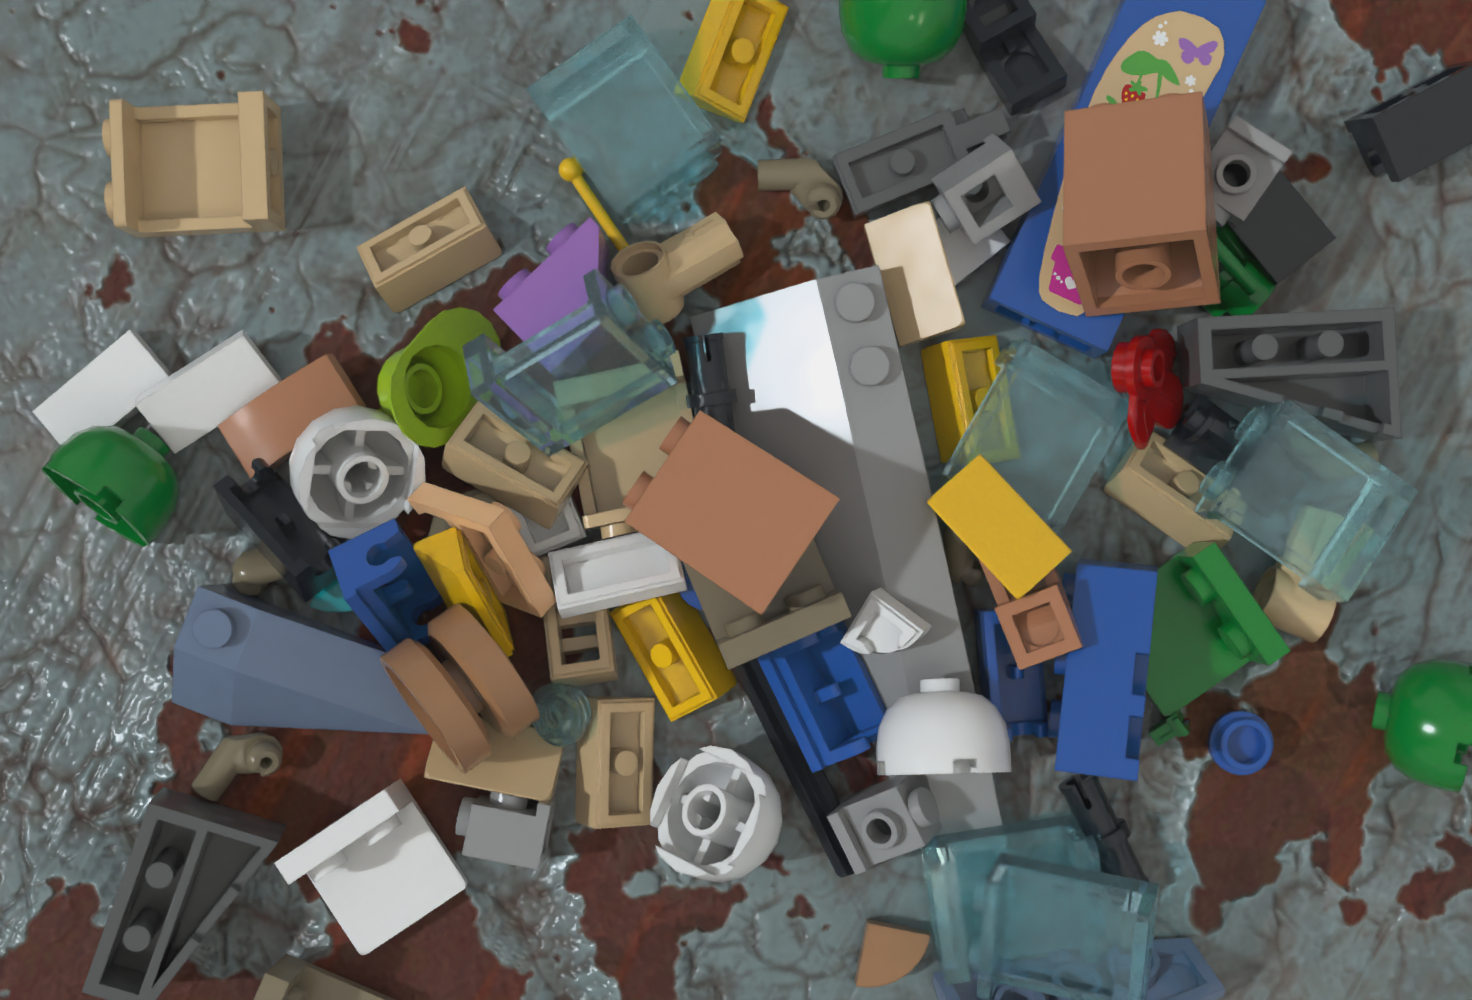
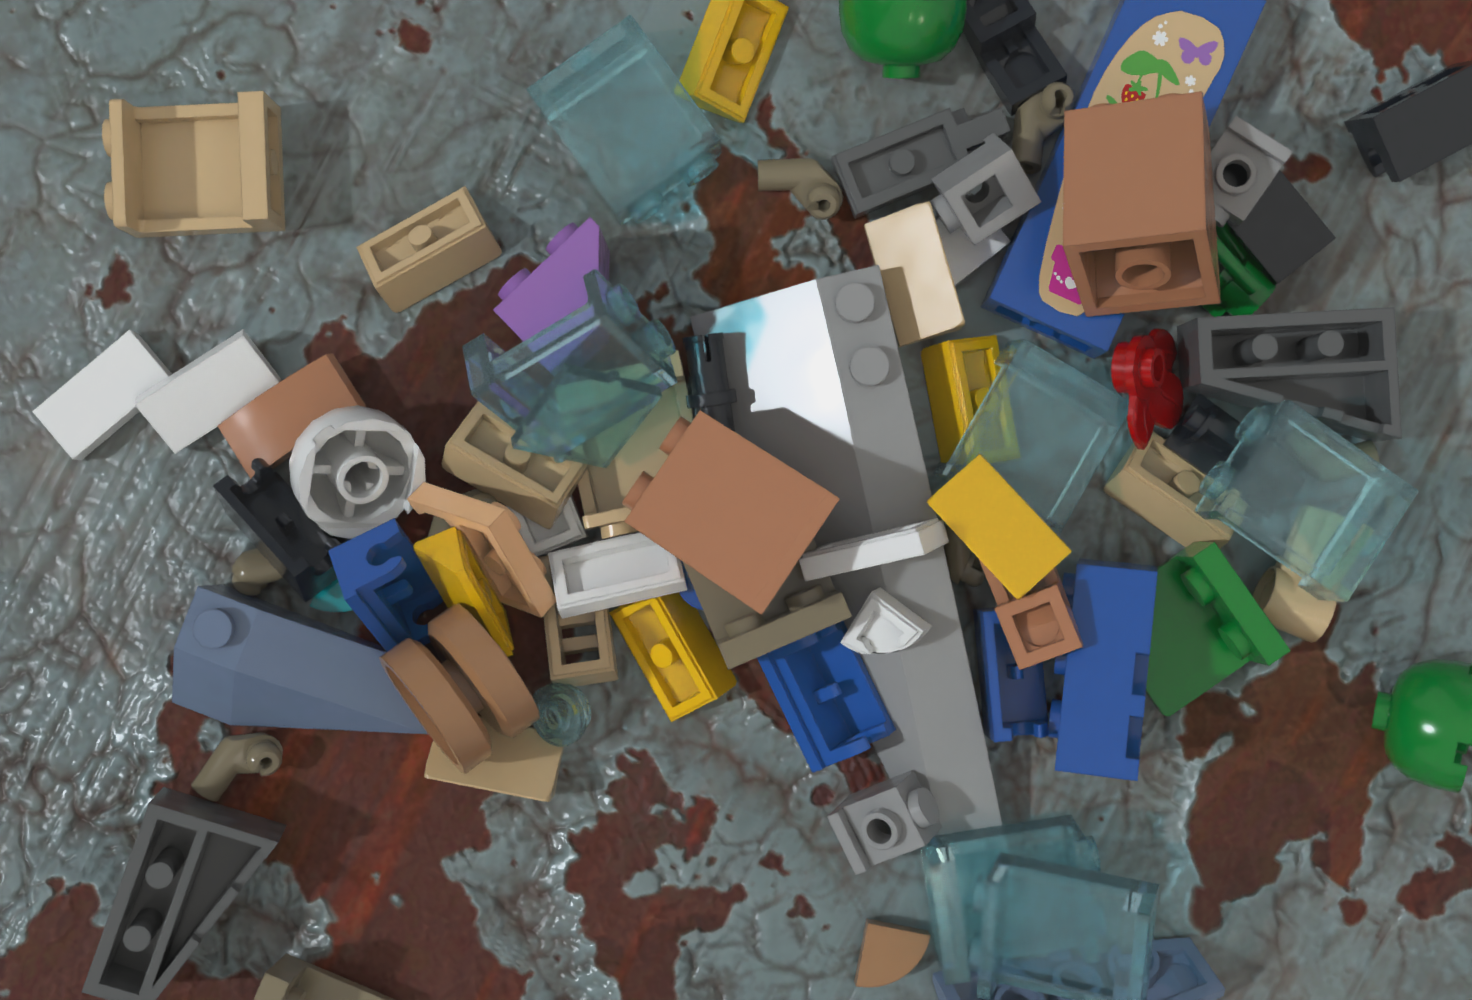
(118, 479): green cylinder -> none
(378, 867): white bracket -> none
(428, 380): lime piece -> none
(506, 829): light grey brick -> none
(572, 172): yellow hinge -> none
(585, 416): none -> clear light blue piece
(616, 763): tan slope -> none
(668, 270): tan piece -> none
(716, 815): white cylinder -> none
(811, 788): black axle -> none
(874, 549): none -> white tile
(942, 733): white cylinder -> none
(1037, 121): none -> dark tan arm
(1099, 820): black pin -> none
(1169, 727): green piece -> none
(1240, 742): blue plate -> none

